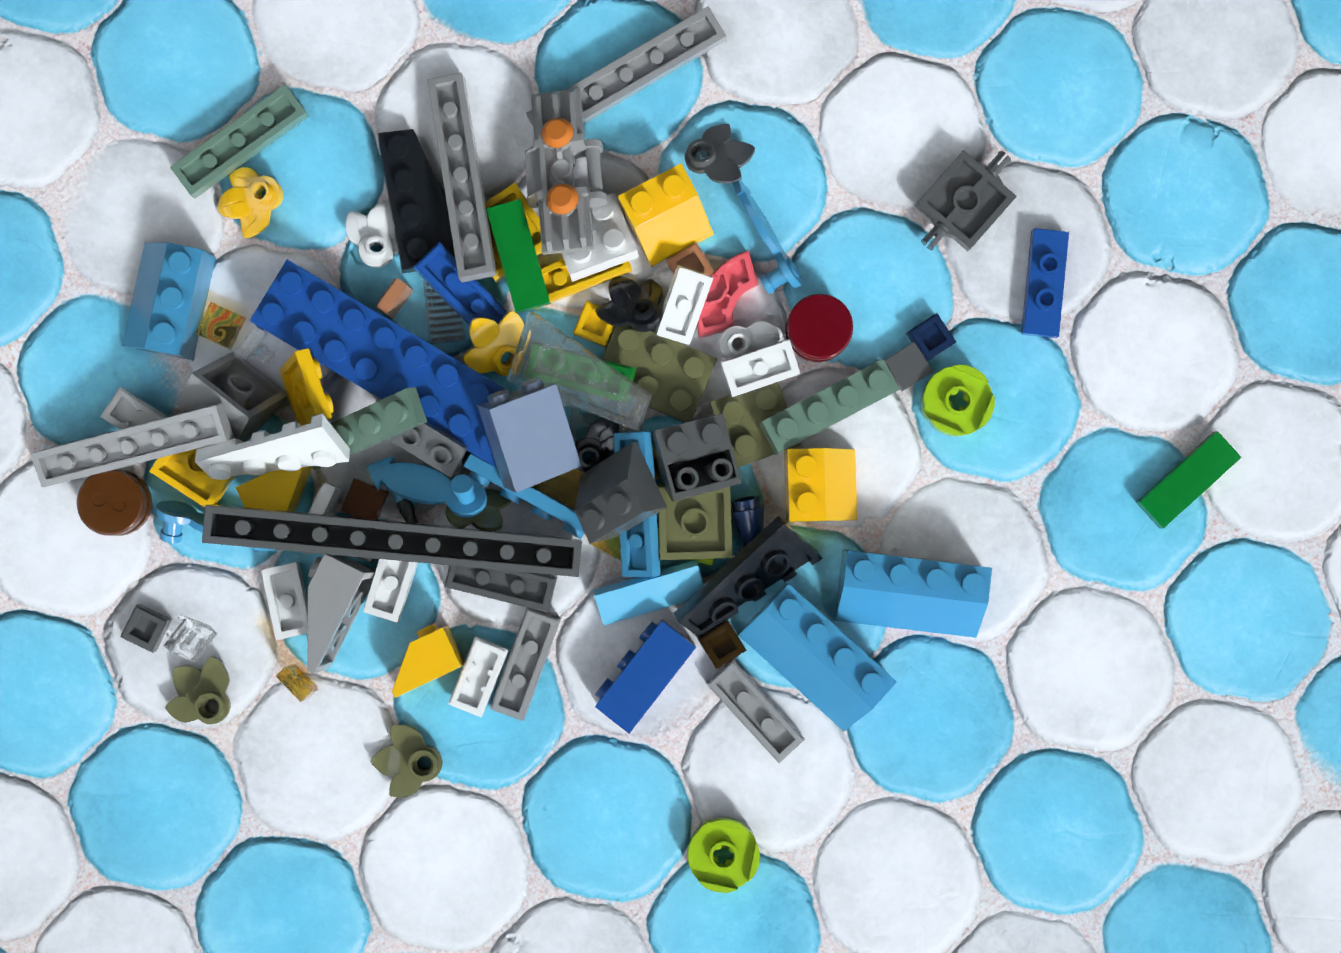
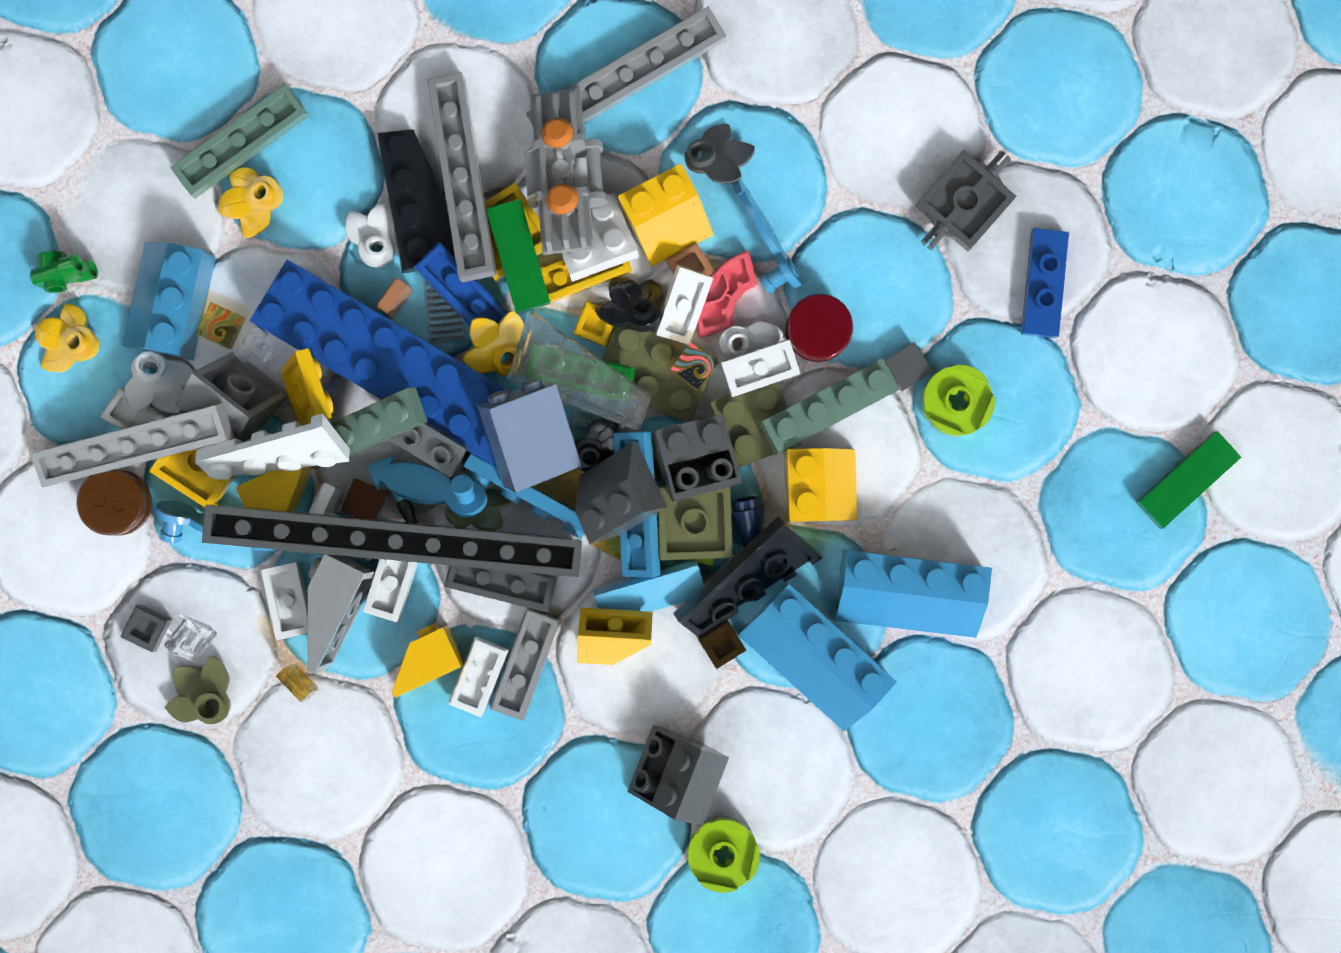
(58, 270): none -> green plate
(62, 339): none -> yellow plate
(158, 389): none -> white plate
(402, 761): olive plate -> none
(612, 634): none -> yellow slope
(643, 674): blue brick -> none
(678, 775): none -> dark grey slope
(694, 366): none -> tile
(755, 711): light grey tile -> none
(931, 337): dark blue tile -> none

